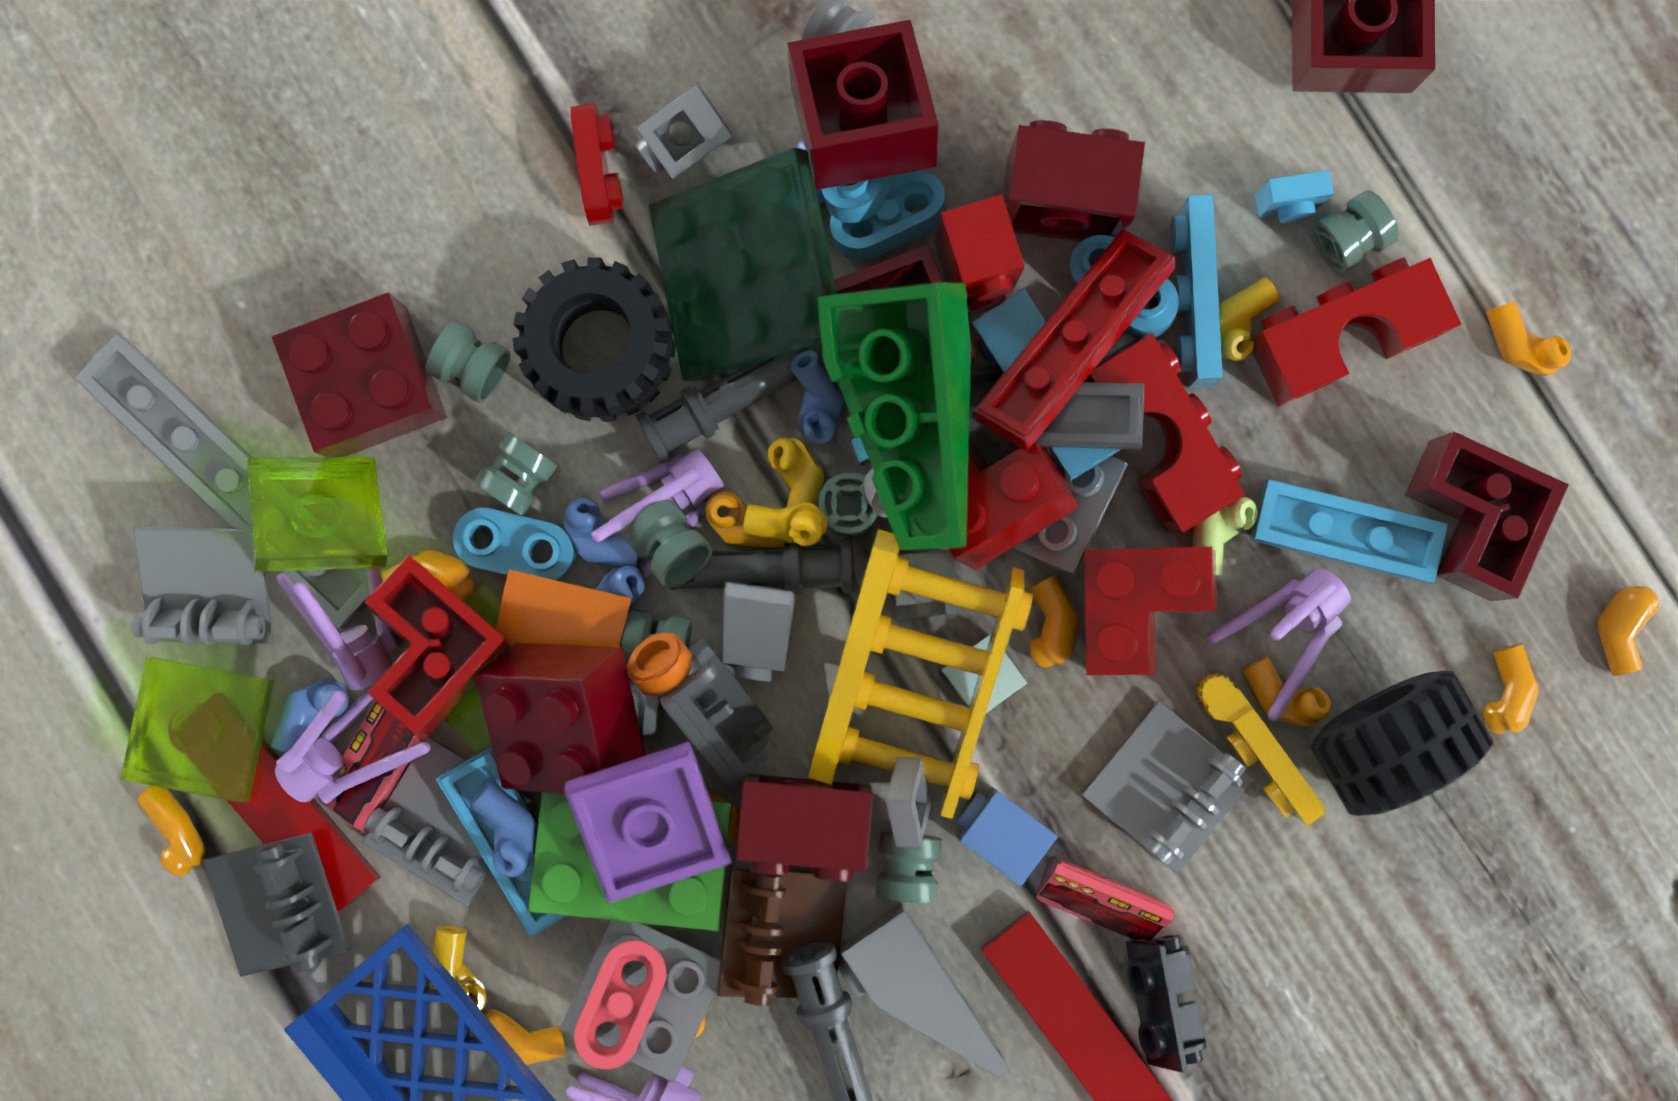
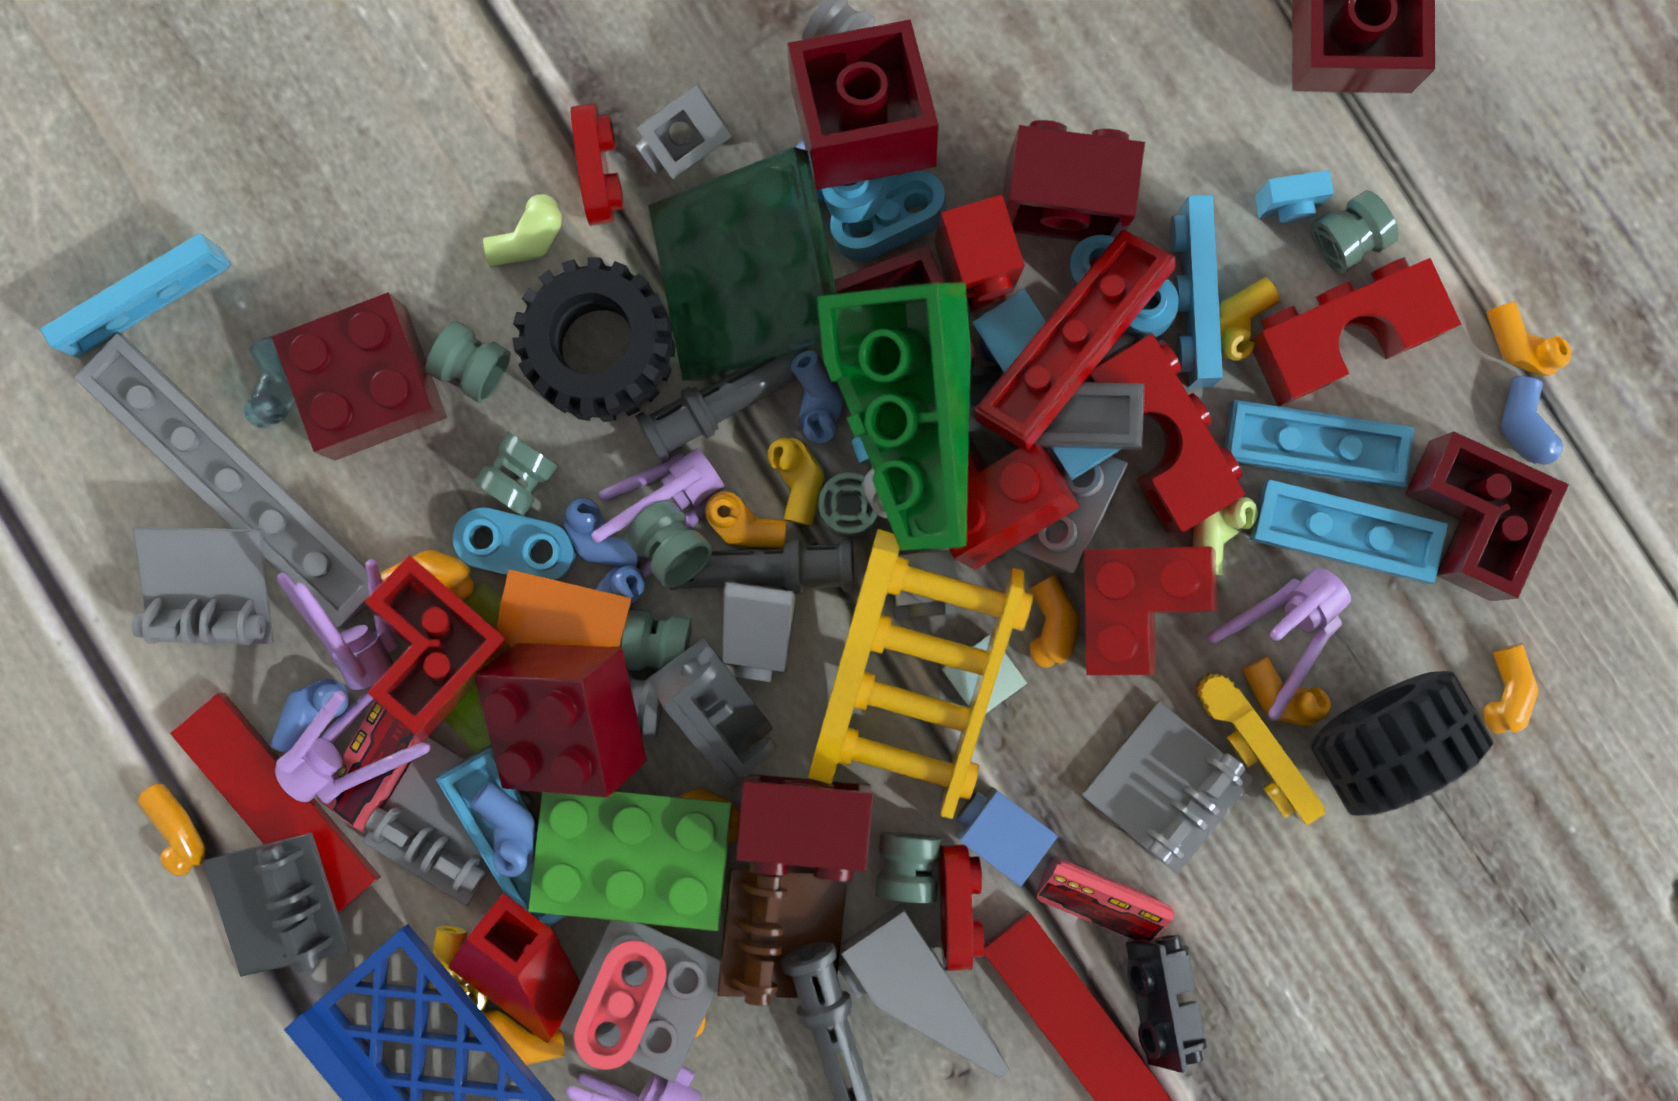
(136, 296): none -> medium azure tile
(197, 729): clear neon green tile -> none
(272, 395): none -> clear light blue arm
(315, 513): clear neon green tile -> none
(519, 967): none -> red slope
(531, 237): none -> yellowish green arm
(648, 822): medium lavender tile -> none
(659, 664): orange tile -> none
(797, 523): yellow arm -> none
(906, 802): light grey plate -> none
(960, 933): none -> red plate
(1319, 444): none -> medium azure tile
(1525, 427): none -> medium blue arm
(1621, 623): light orange arm -> none

